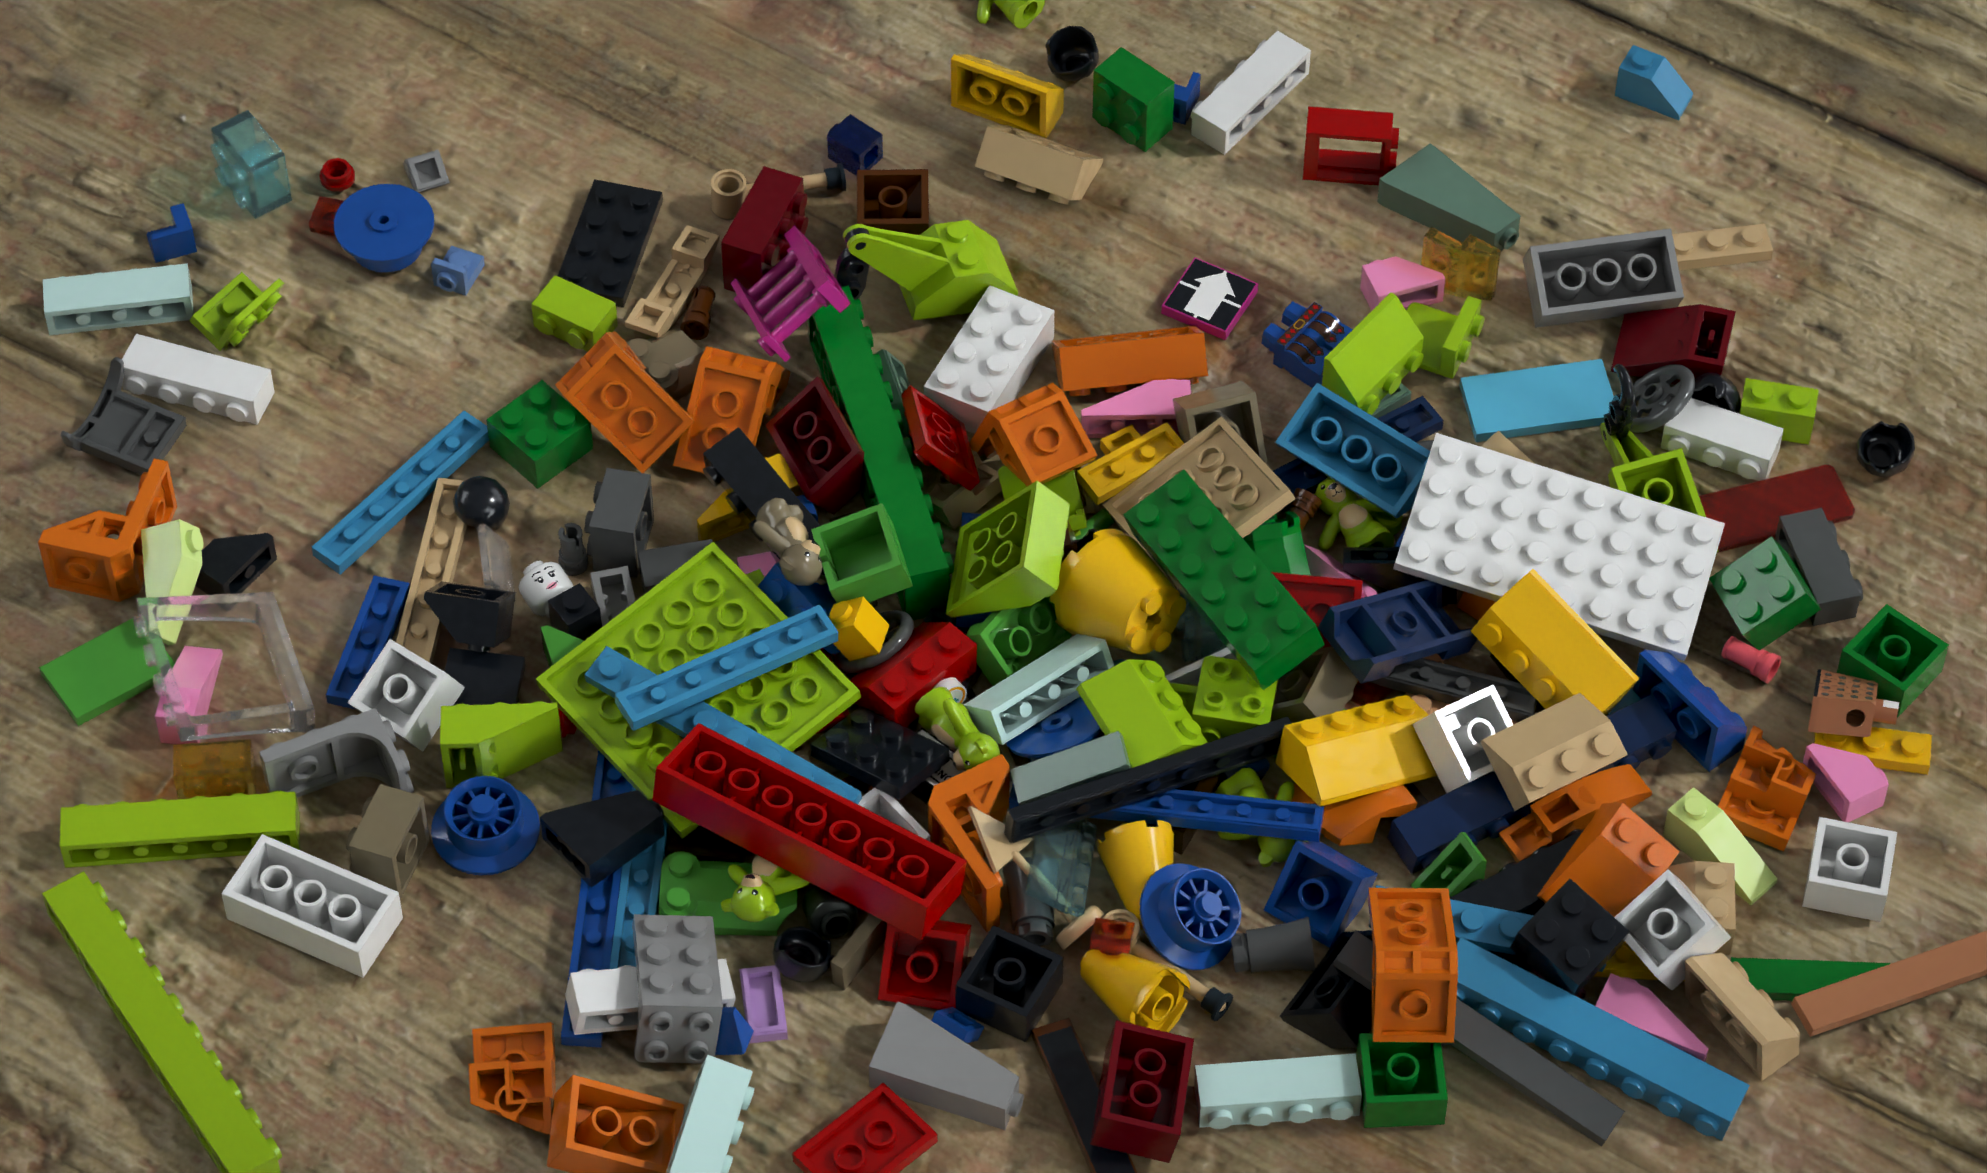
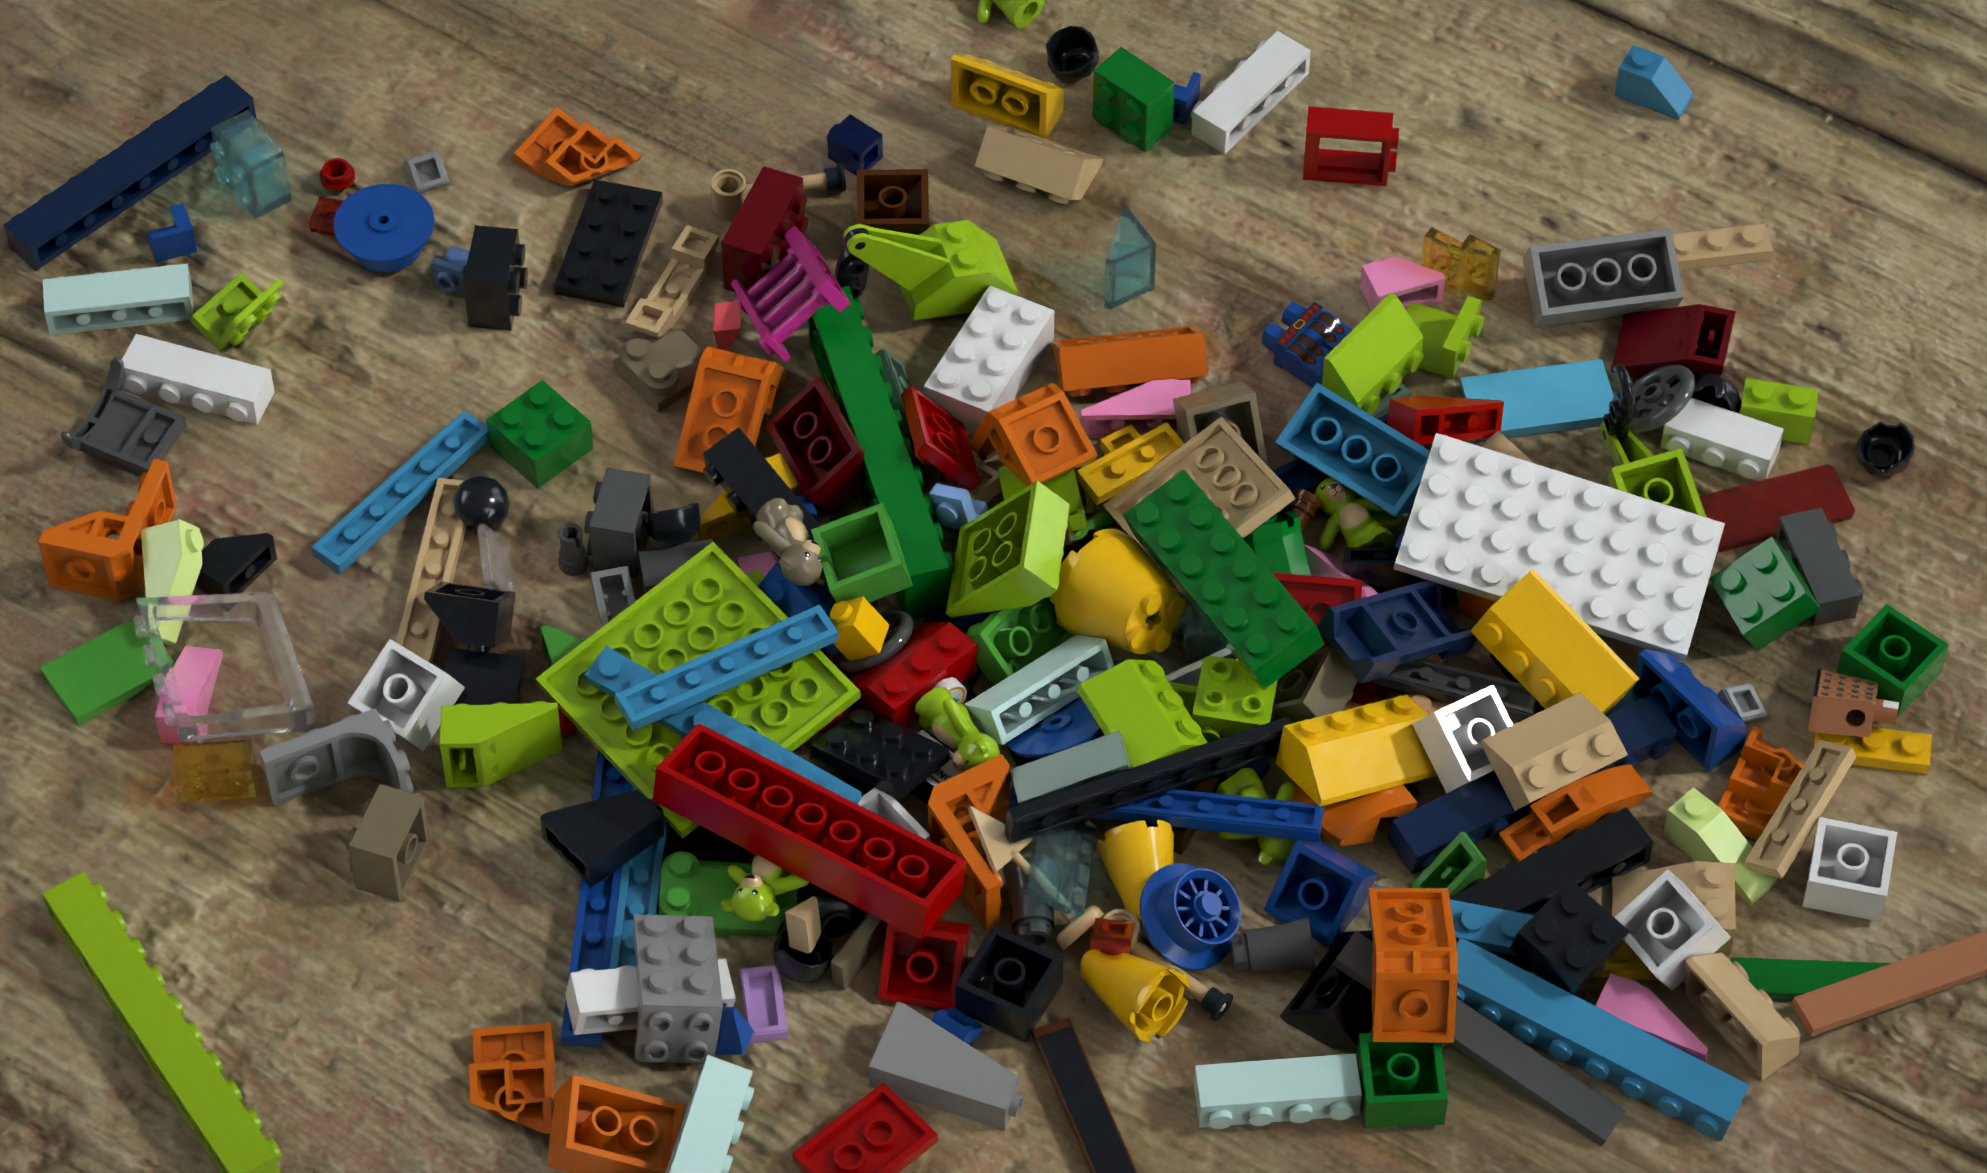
(124, 175): none -> dark blue brick
(176, 828): lime brick -> none
(312, 905): white brick -> none
(368, 637): blue plate -> none
(485, 826): blue piece -> none
(494, 278): none -> black brick
(541, 584): white head -> none
(572, 152): none -> orange slope
(573, 313): lime brick -> none
(575, 613): black brick -> none
(624, 401): orange bracket -> none
(673, 525): none -> black hair
(697, 318): reddish brown pin -> none
(726, 323): none -> coral slope
(804, 925): none -> tan slope
(955, 506): none -> light blue bracket
(1129, 262): none -> clear light blue slope
(1142, 1091): dark red brick -> none
(1209, 298): tile -> none
(1448, 199): sand green slope -> none
(1457, 418): none -> red slope
(1613, 859): orange slope -> none
(1743, 701): none -> light grey slope
(1759, 662): coral pin -> none
(1800, 809): none -> tan plate
(1846, 780): bright pink slope -> none

